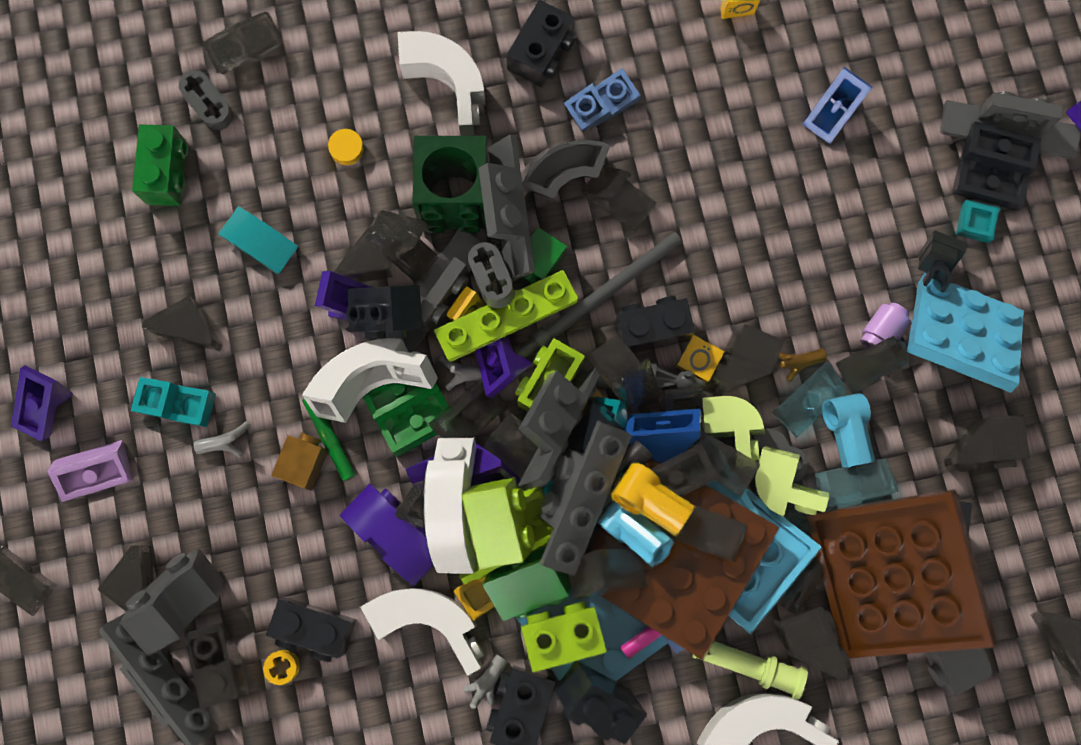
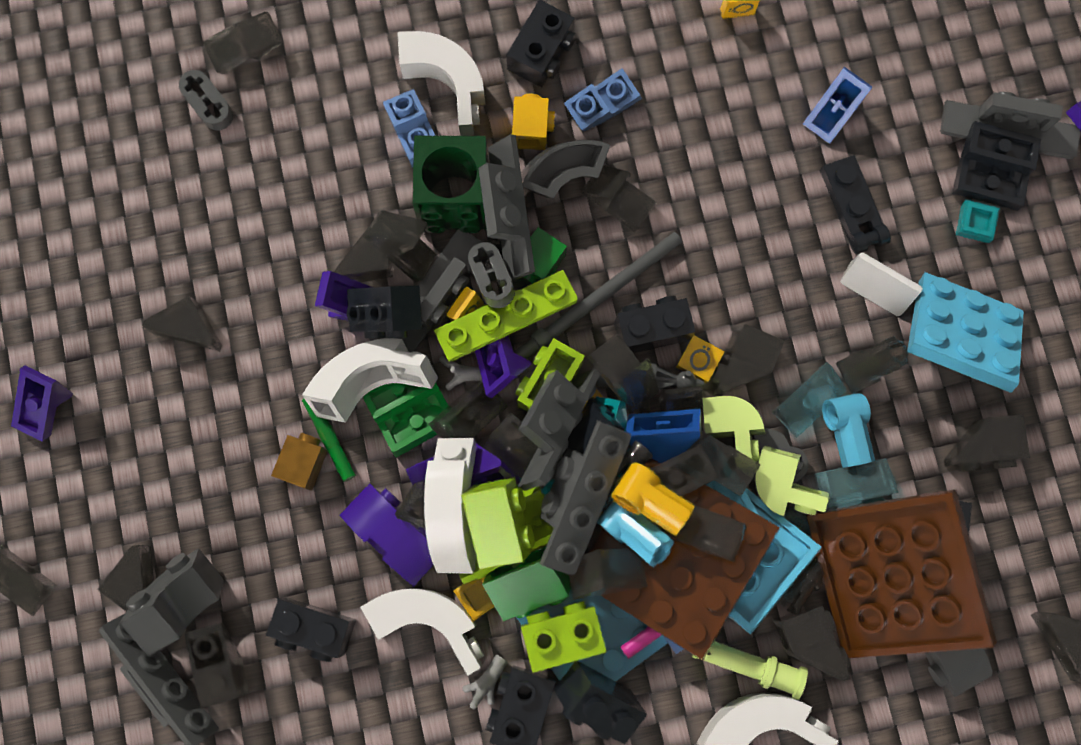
(90, 471): lavender slope -> none
(159, 165): green brick -> none
(173, 402): teal slope -> none
(221, 442): light grey bar -> none
(258, 240): teal slope -> none
(272, 662): yellow bush -> none
(346, 147): yellow tile -> none
(408, 120): none -> medium blue slope
(532, 121): none -> yellow brick
(801, 361): pearl gold bar -> none
(854, 204): none -> black plate
(880, 284): none -> white slope
(885, 323): lavender brick -> none
(940, 257): pearl dark grey piece -> none

